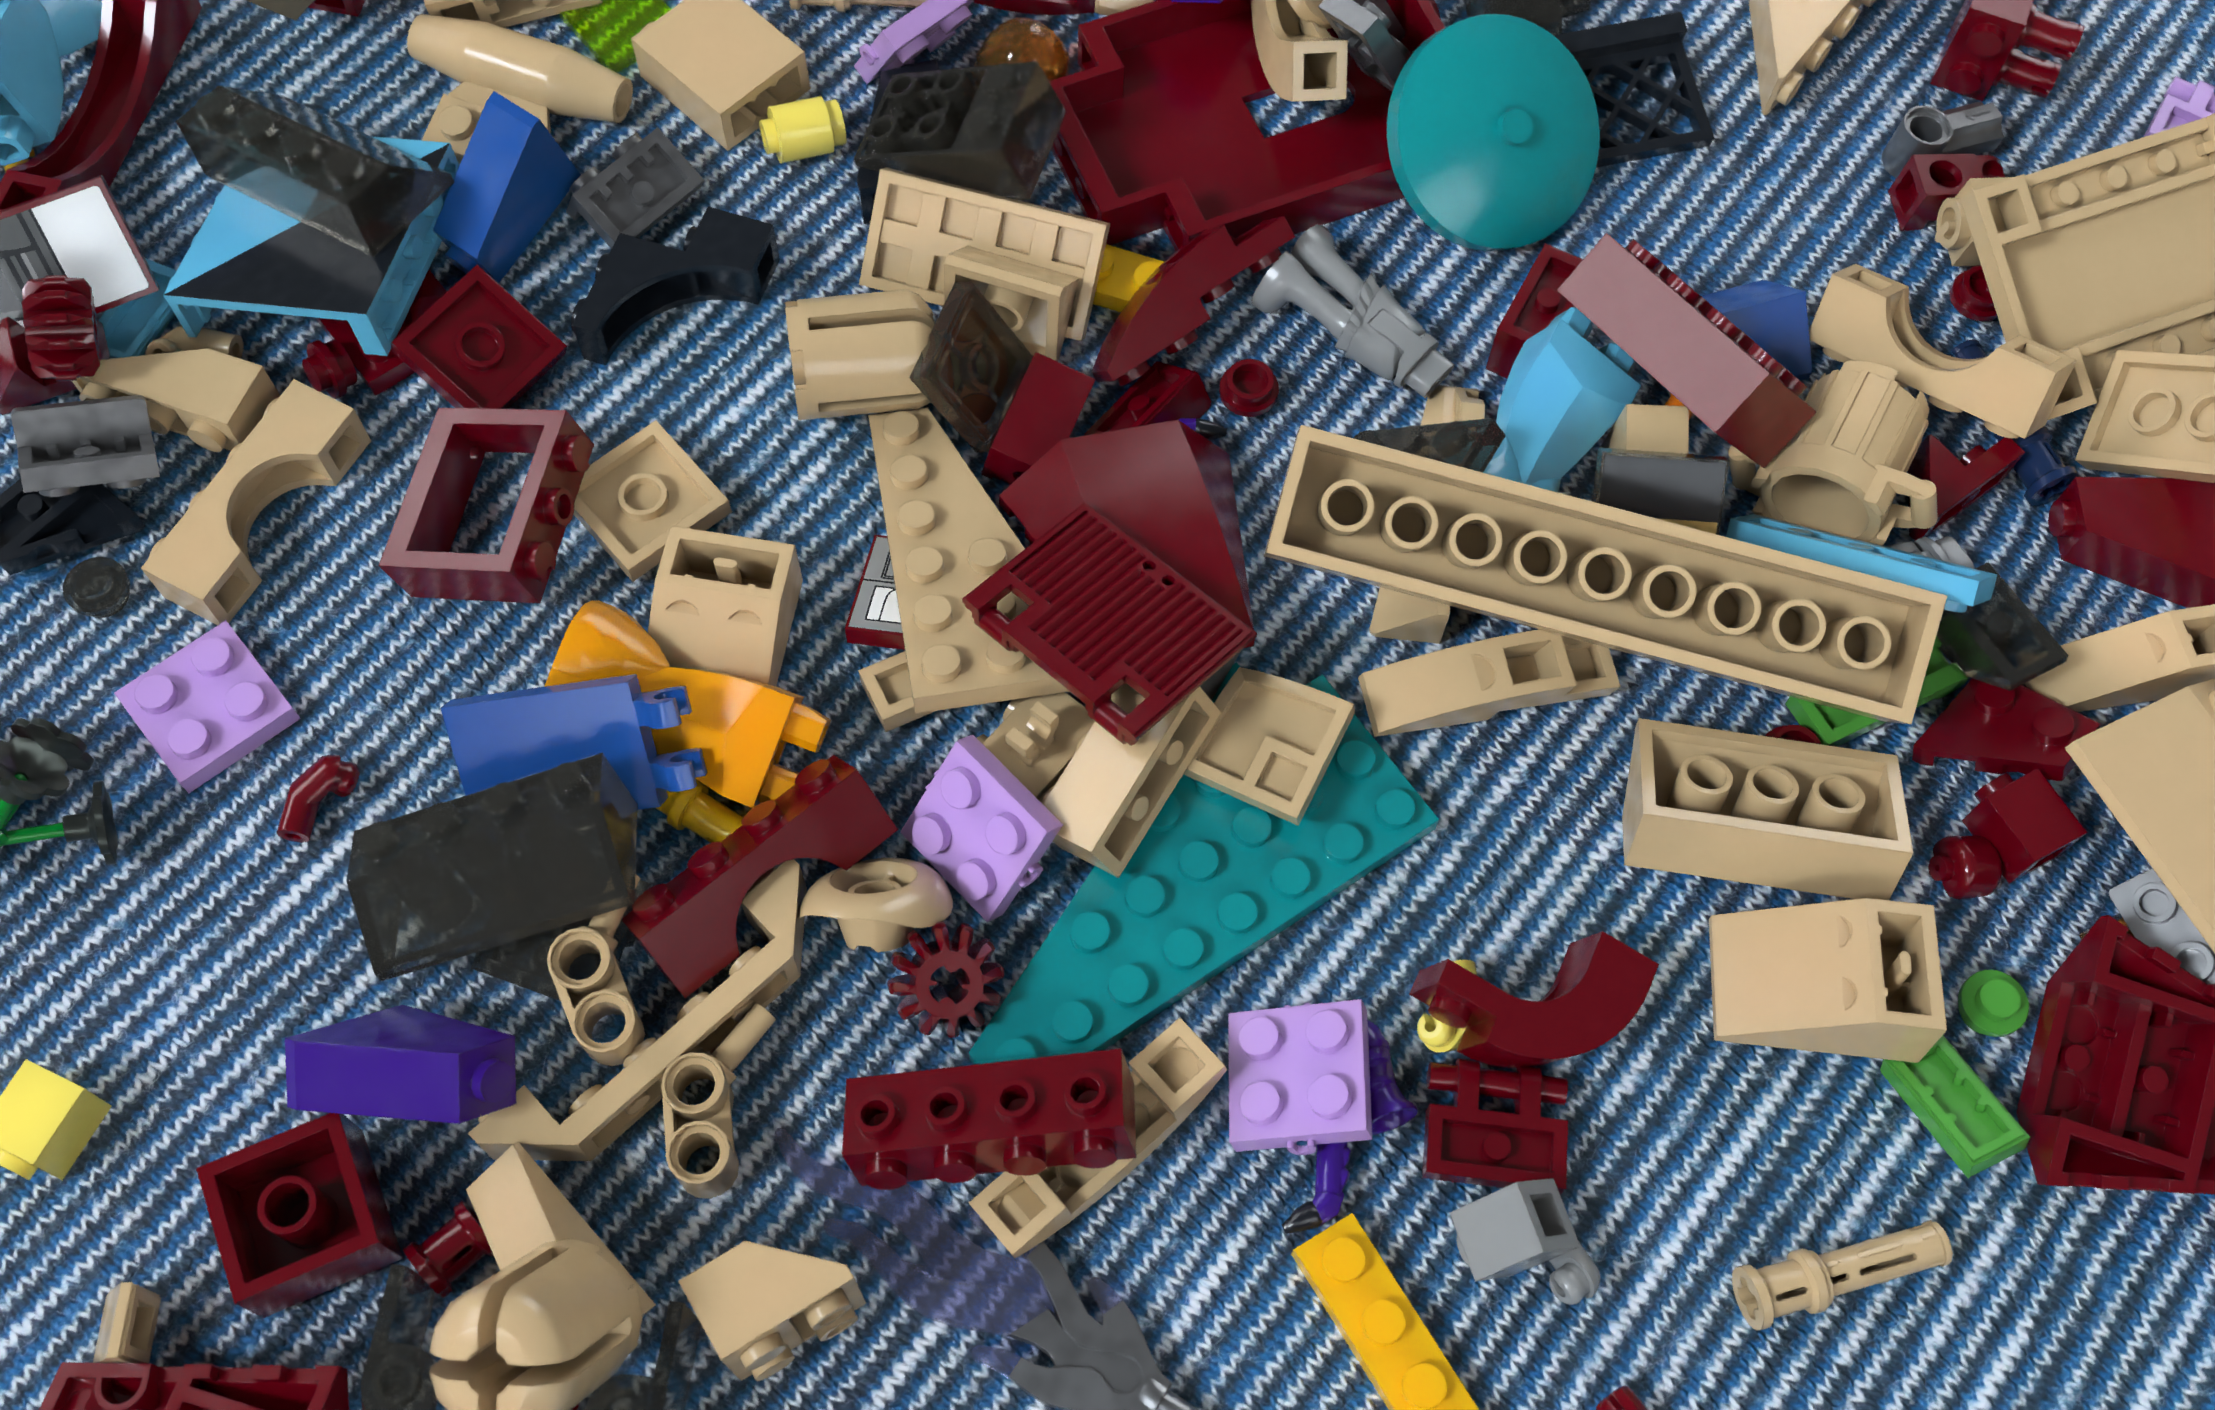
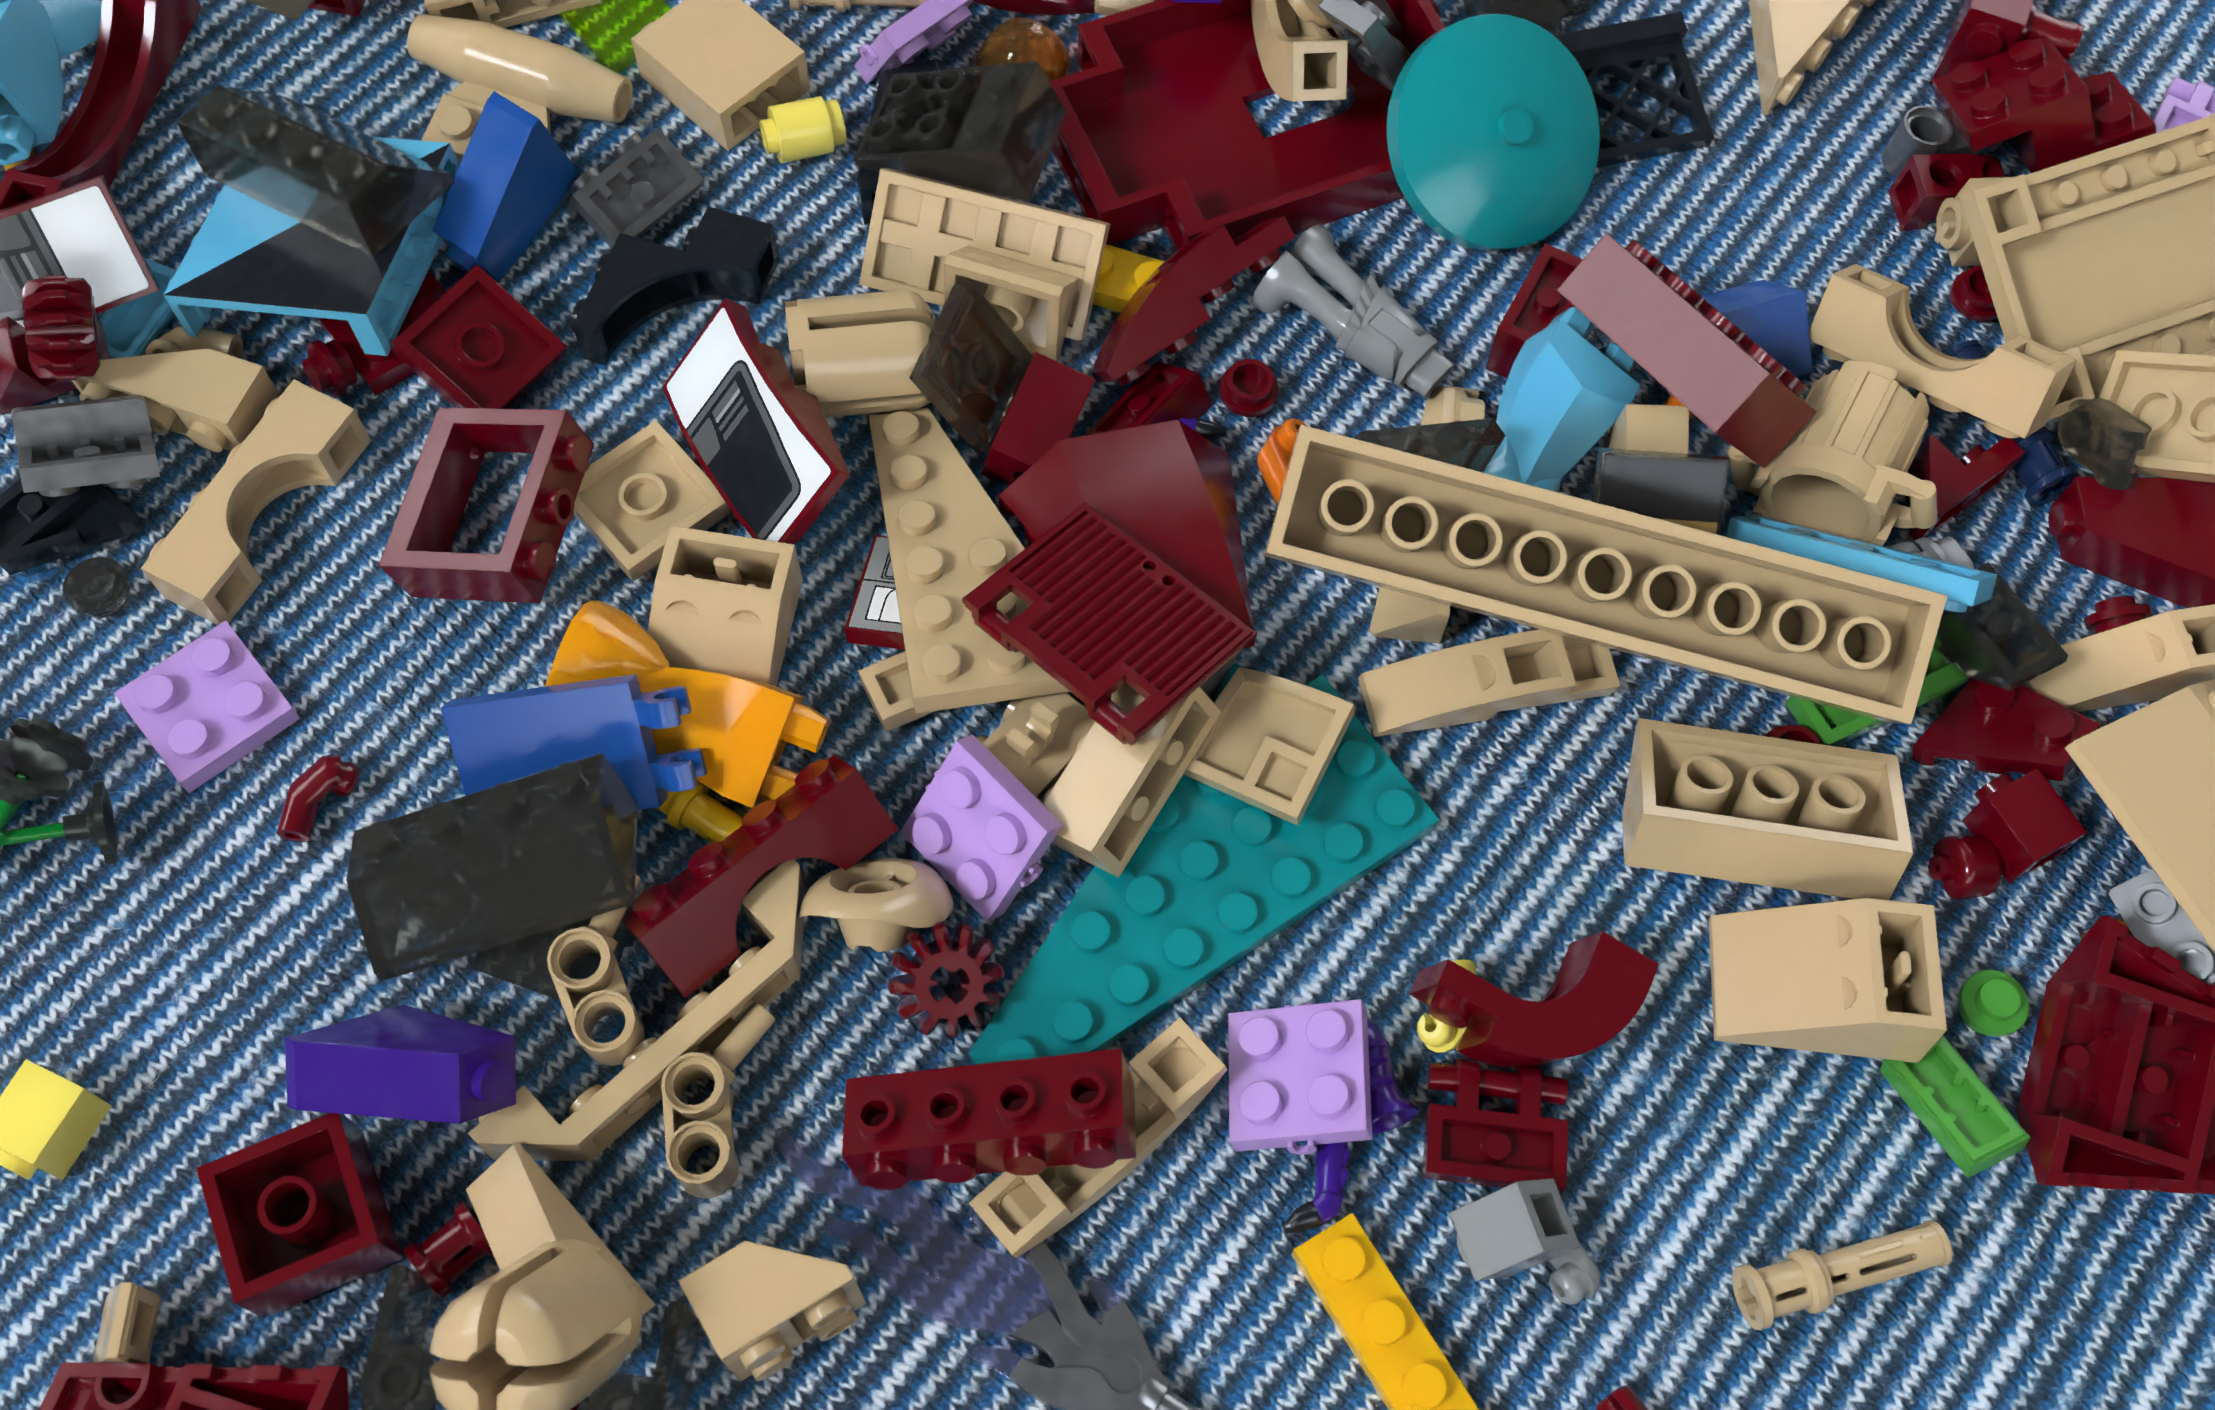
(754, 429): none -> slope
(1276, 454): none -> orange arm
(2039, 106): none -> dark red bracket
(2104, 440): none -> clear smoke plate
(2116, 613): none -> dark red plate

